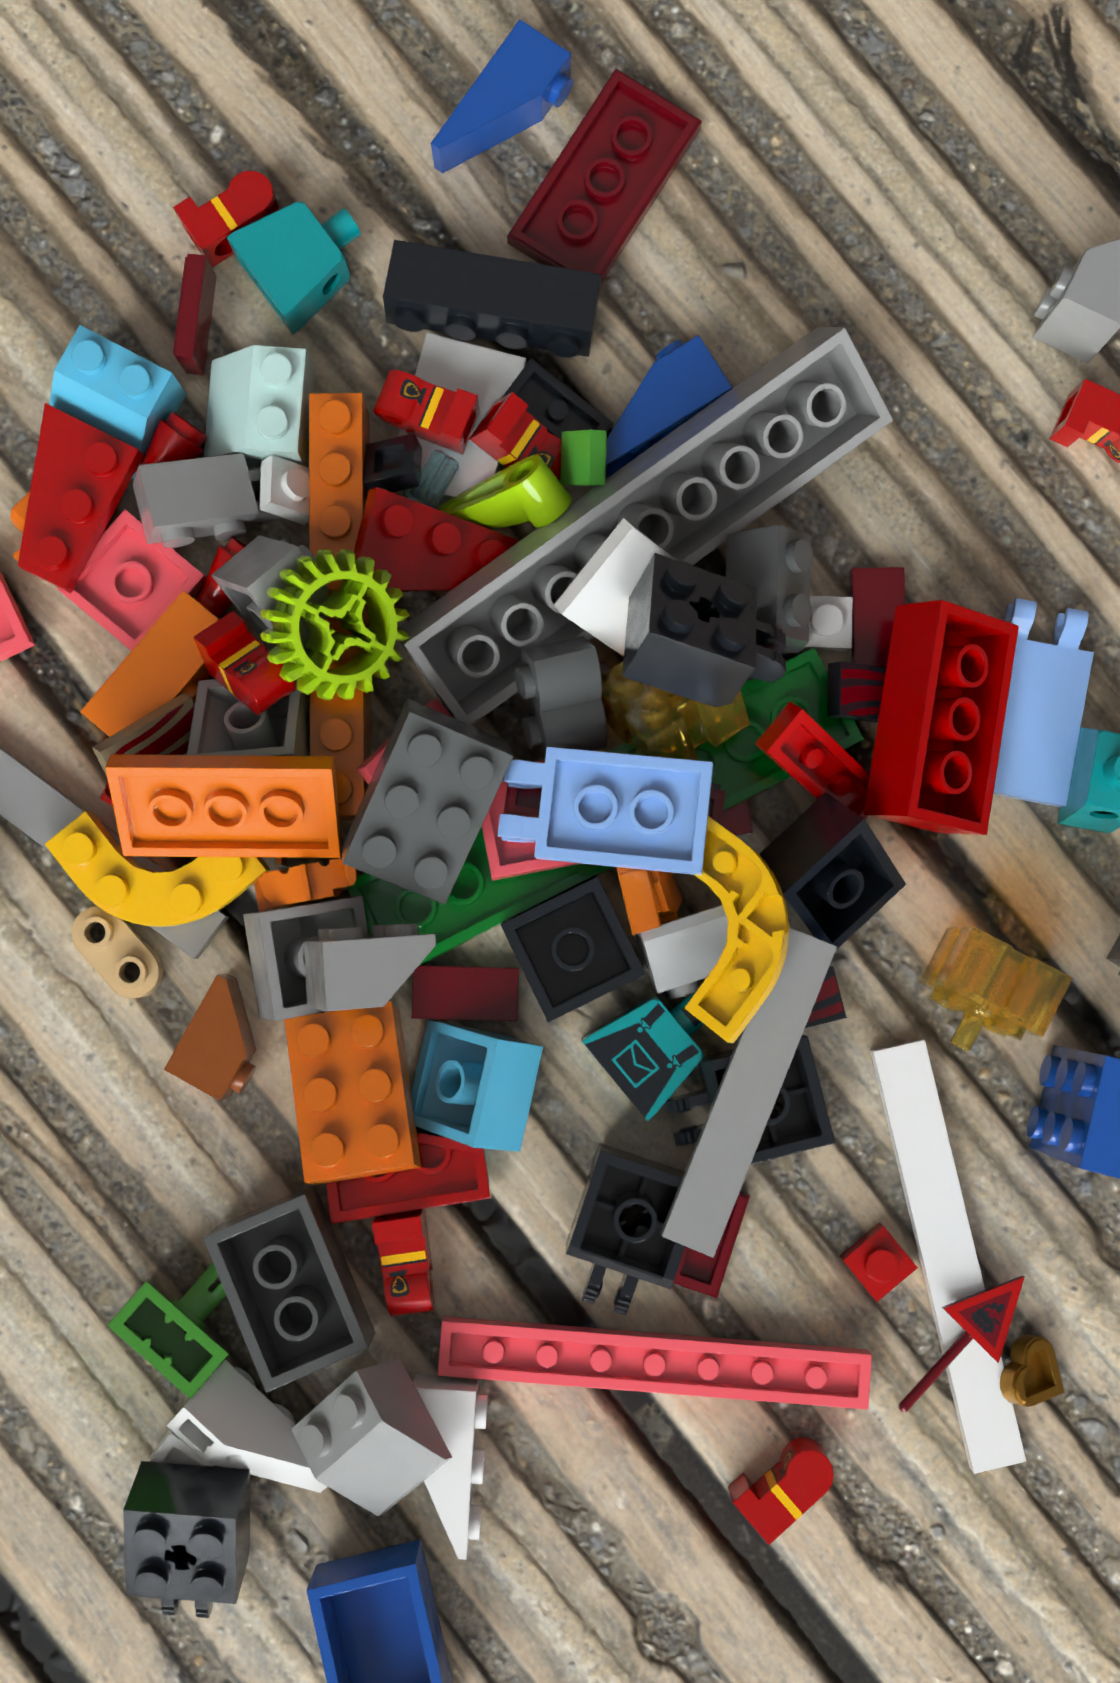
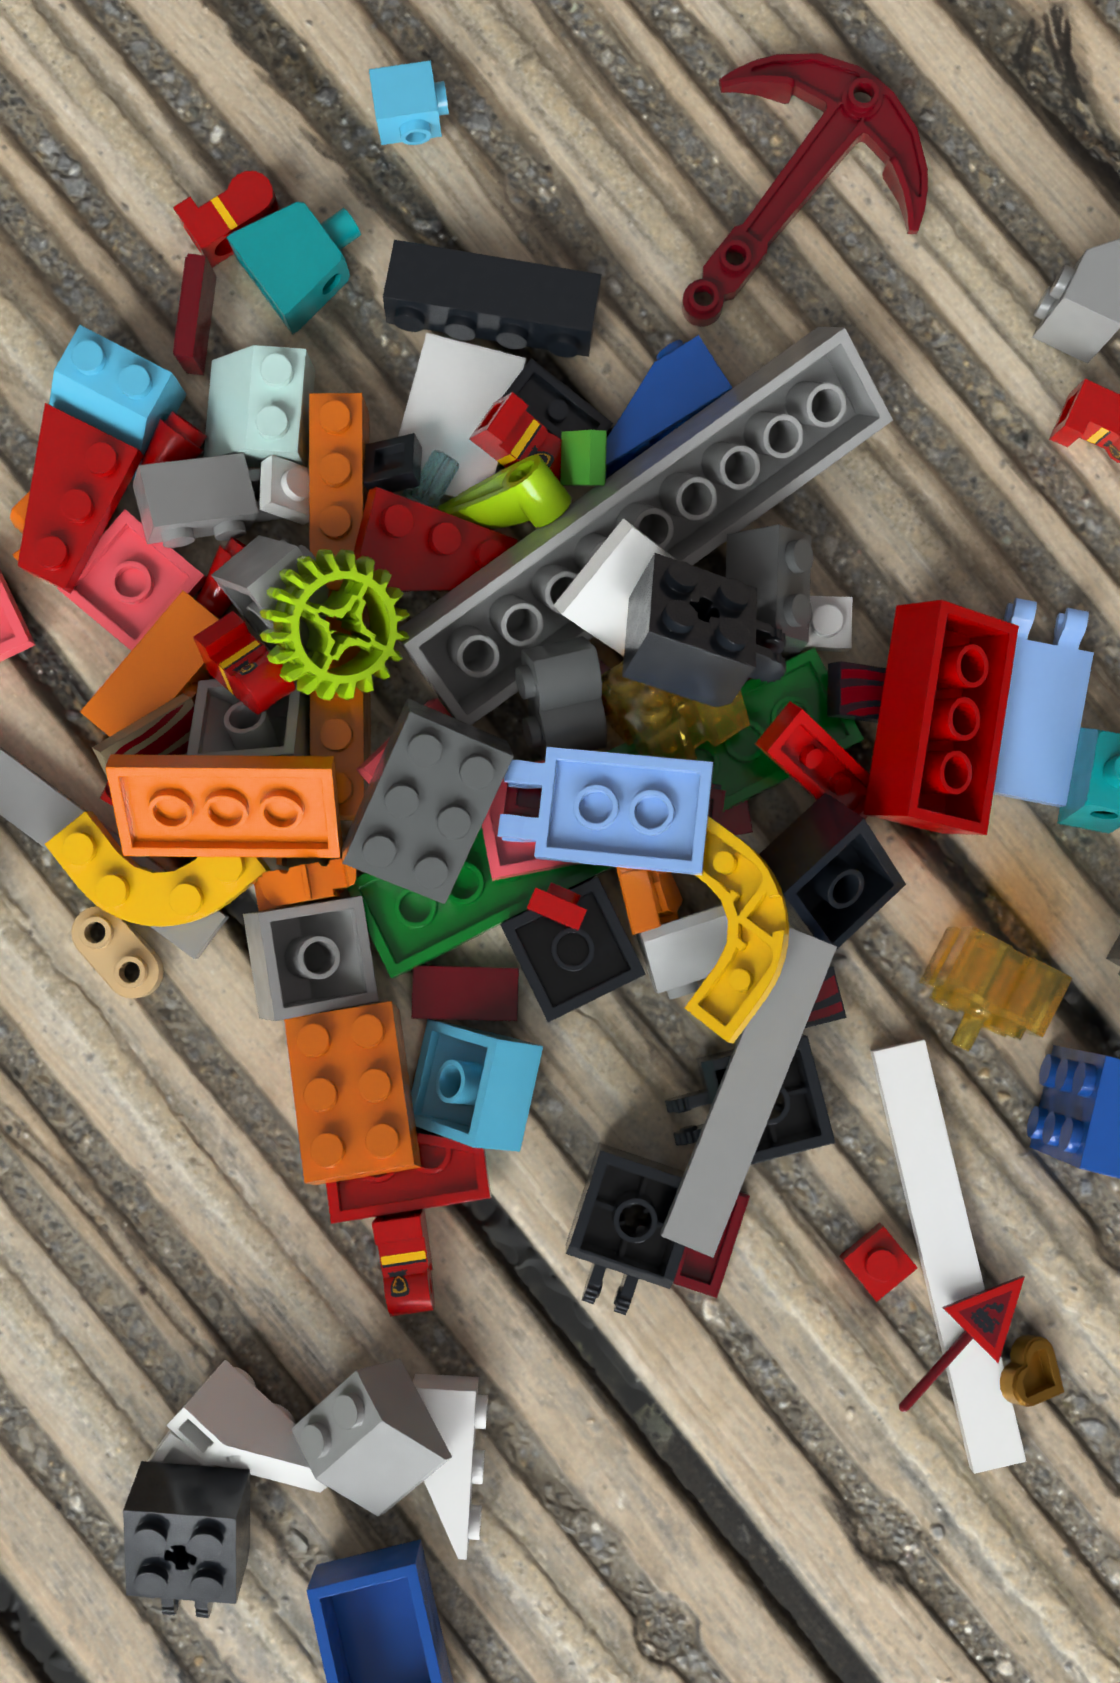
(173, 1331): bright green brick -> none
(217, 1043): dark orange slope -> none
(290, 1288): dark grey brick -> none
(362, 971): light grey slope -> none
(408, 103): none -> medium azure brick
(428, 410): red leg -> none
(507, 97): blue slope -> none
(558, 905): none -> red plate
(605, 178): dark red tile -> none
(647, 1051): torso -> none
(655, 1362): coral plate -> none
(785, 1489): red leg -> none
(845, 122): none -> dark red piece
(873, 612): dark red tile -> none

